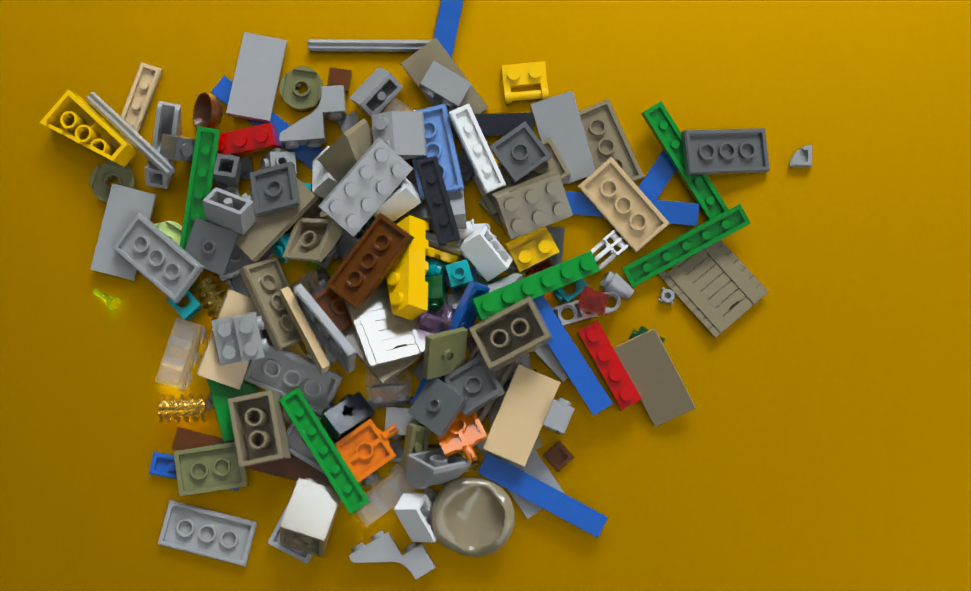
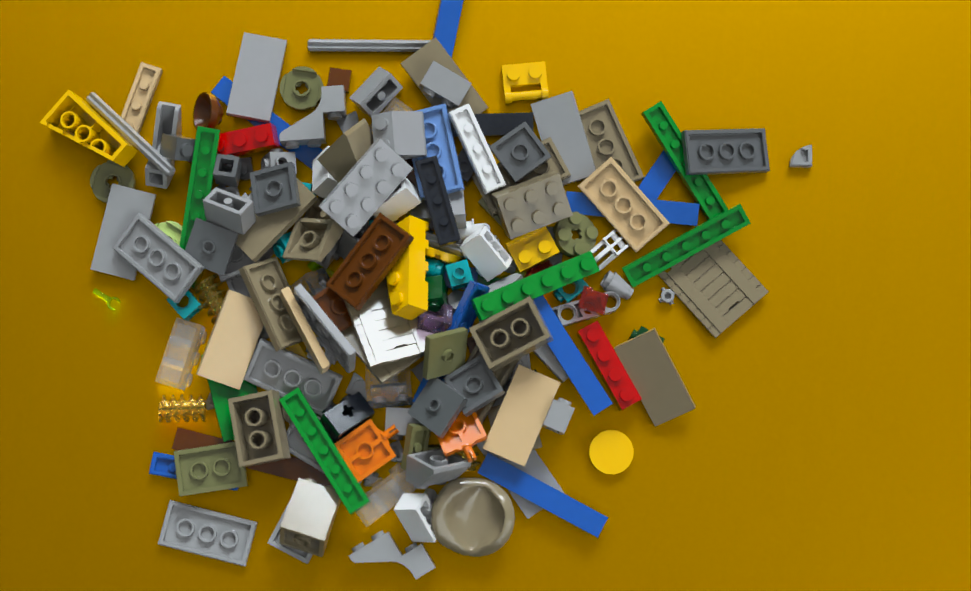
(240, 338): light grey plate -> none
(356, 385): none -> light grey tile
(558, 456): reddish brown tile -> none
(586, 231): none -> olive plate
(611, 452): none -> yellow tile

